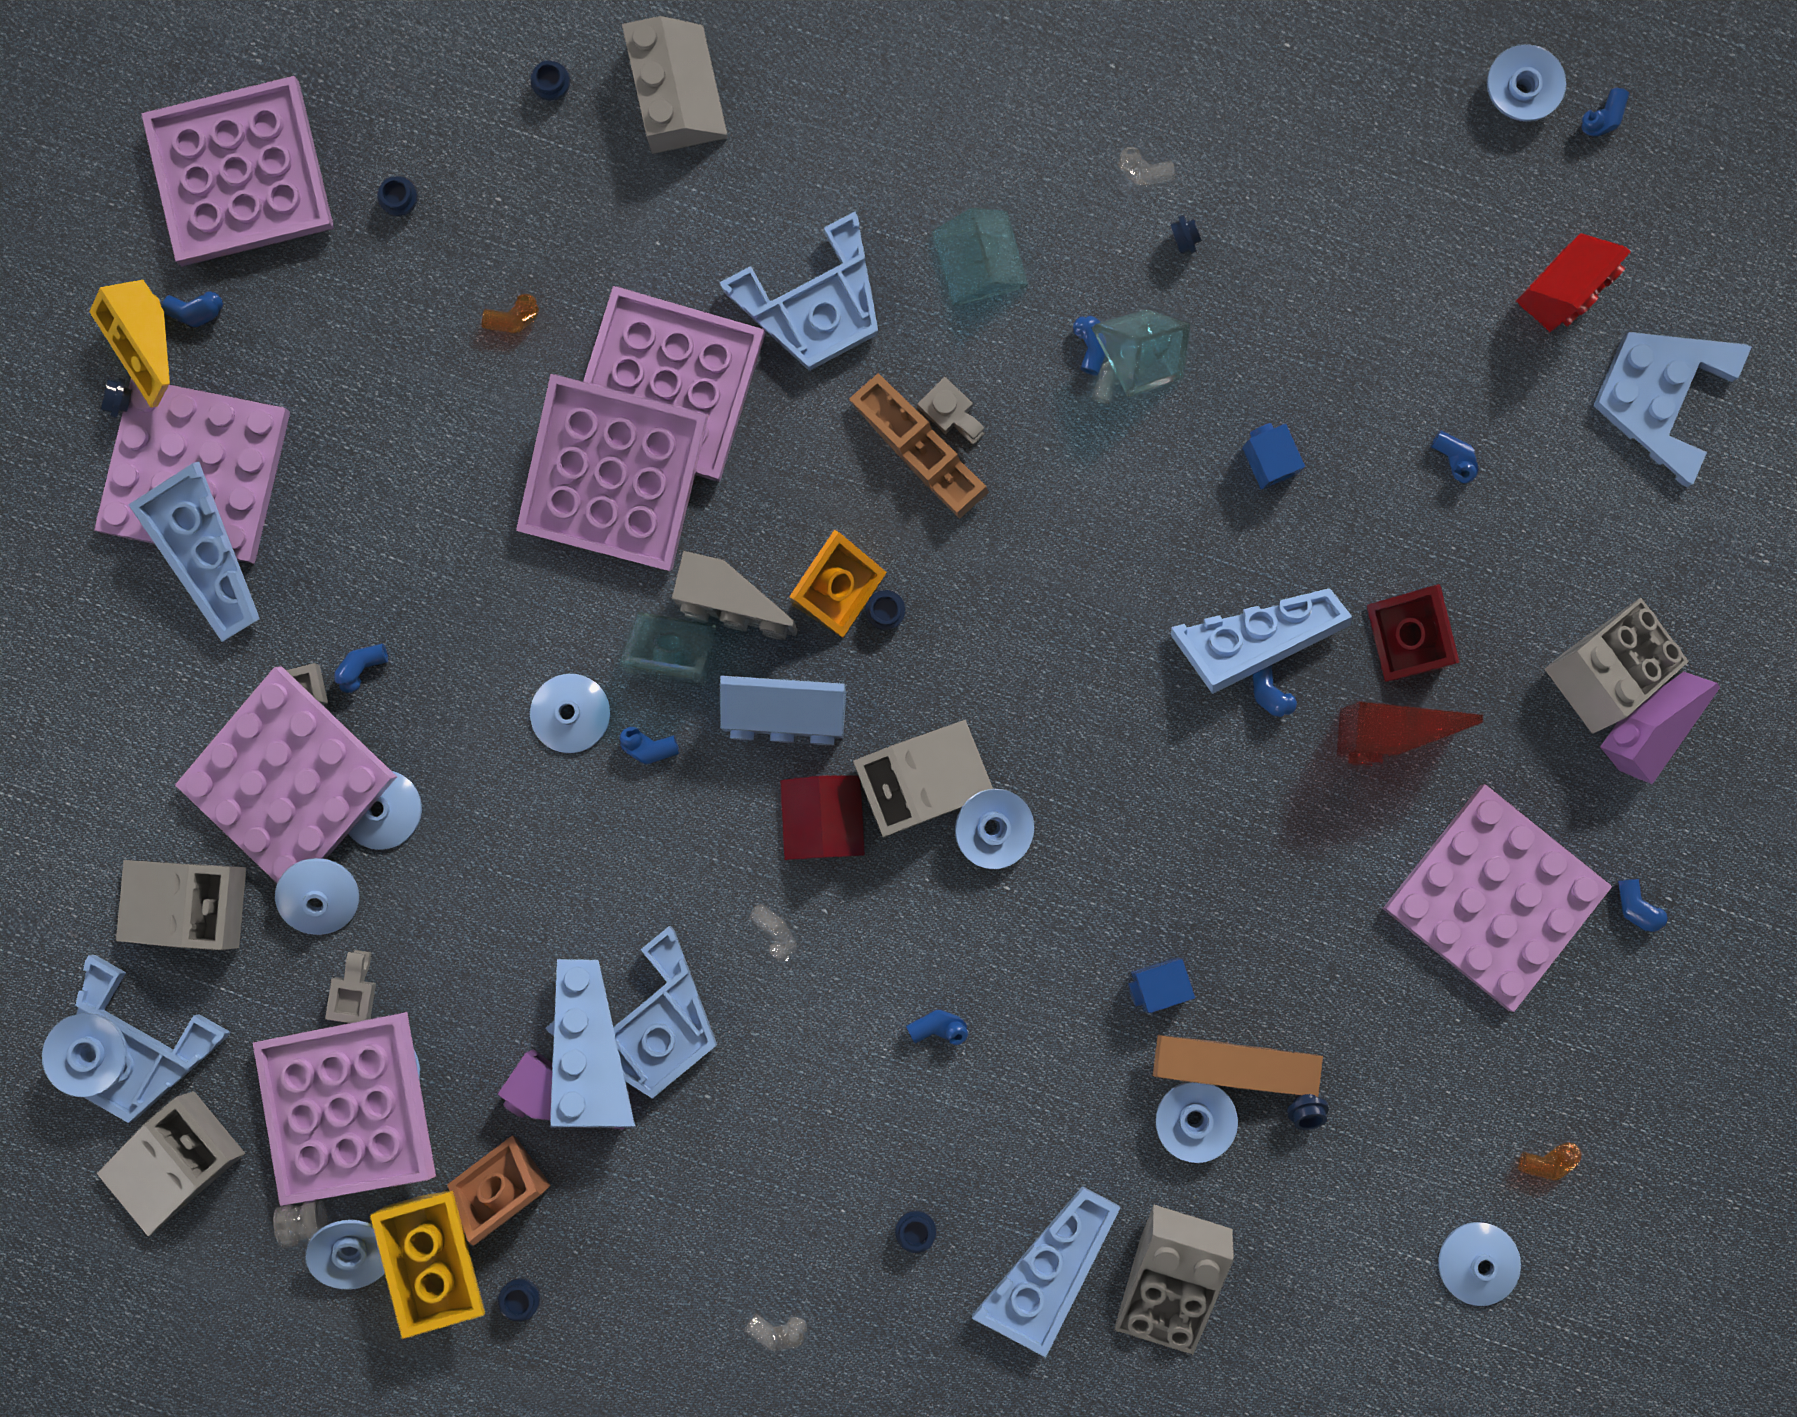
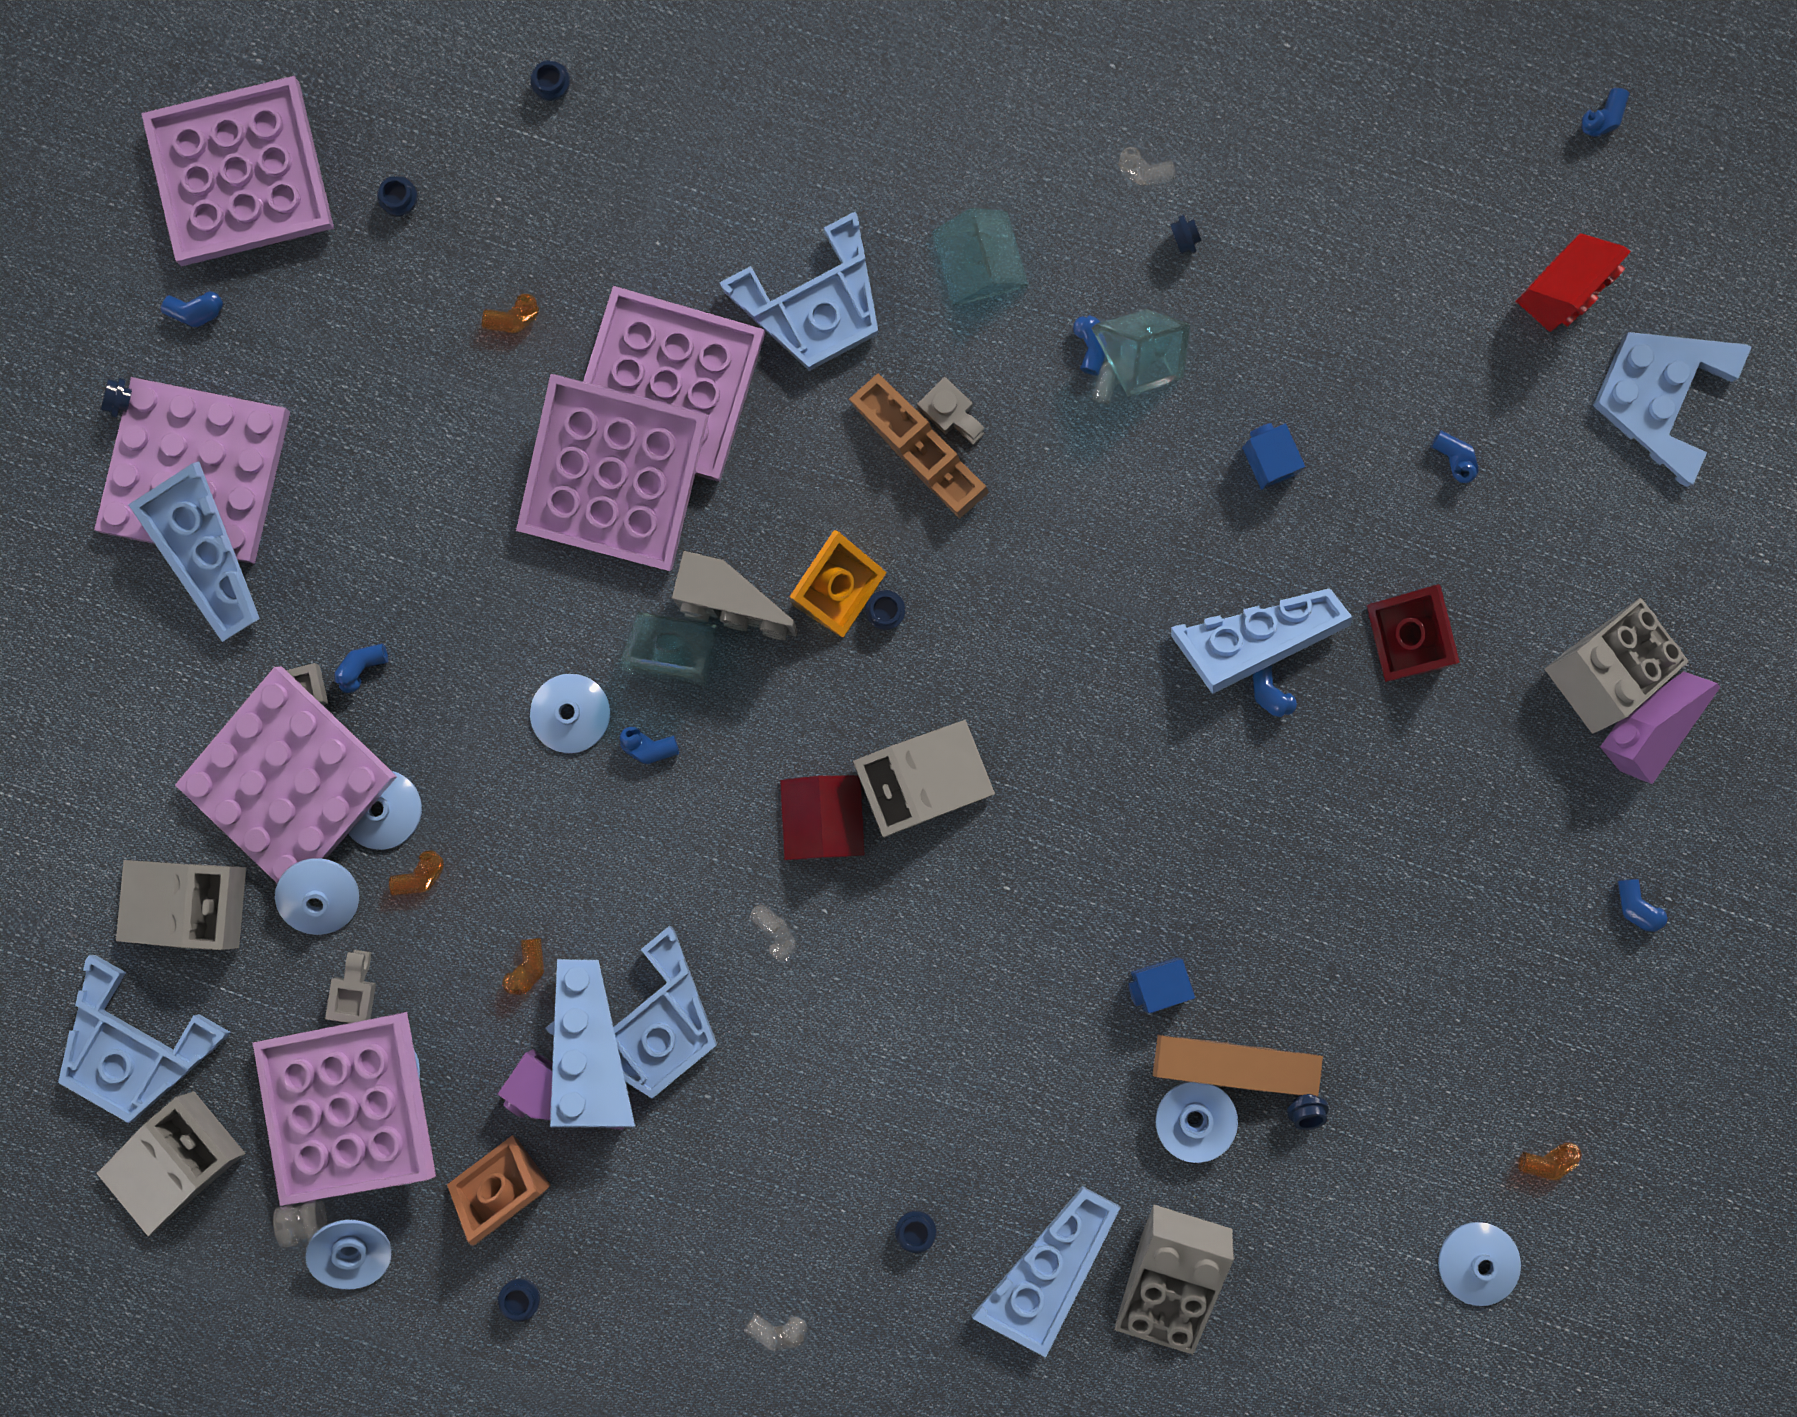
(66, 1058): light blue dish -> none
(136, 331): yellow slope -> none
(422, 878): none -> clear orange arm
(427, 1263): yellow slope -> none
(529, 971): none -> clear orange arm
(674, 83): light grey slope -> none
(782, 709): light blue slope -> none
(941, 1024): blue arm -> none
(1010, 837): light blue dish -> none
(1383, 730): clear red slope -> none
(1497, 897): lavender plate -> none
(1535, 70): light blue dish -> none

